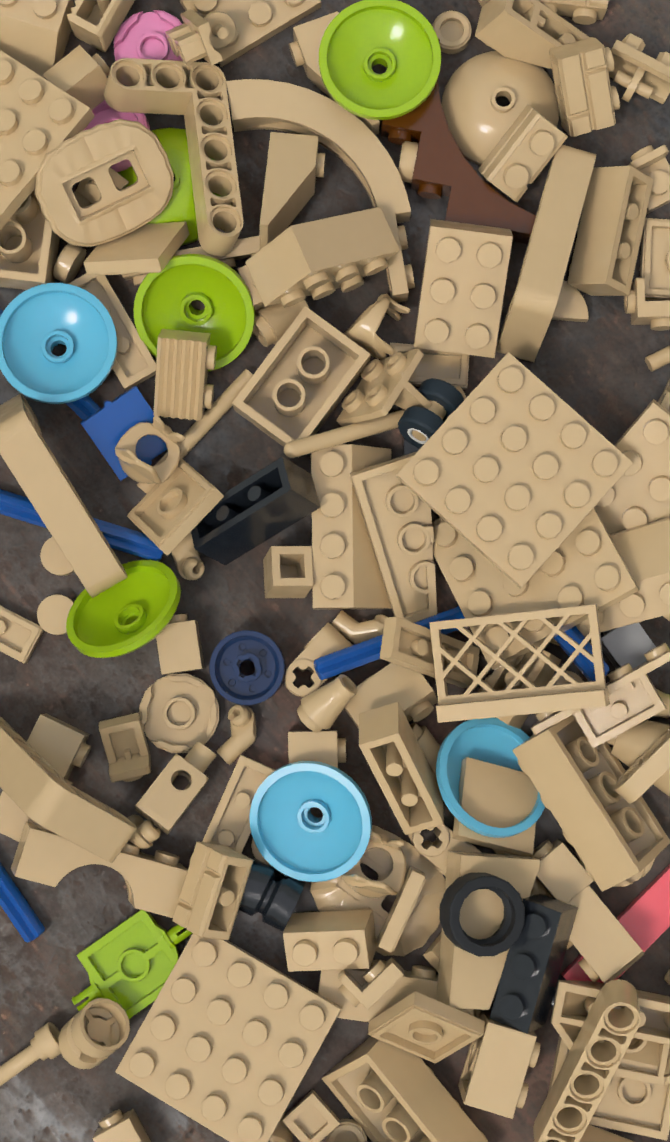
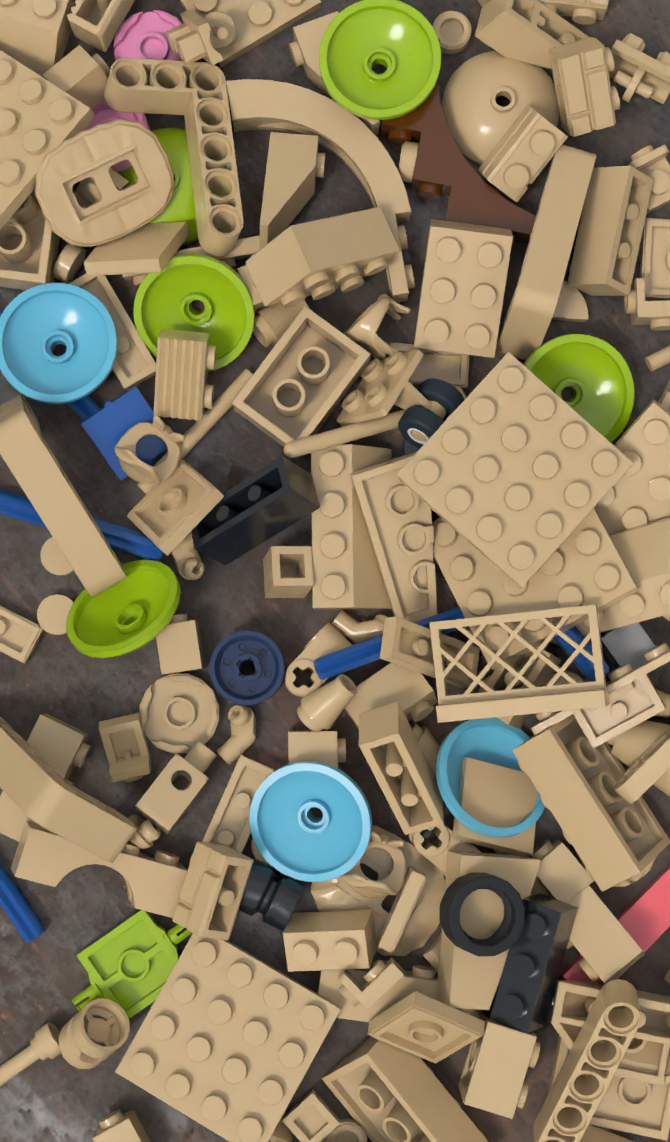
(596, 375): none -> lime dish

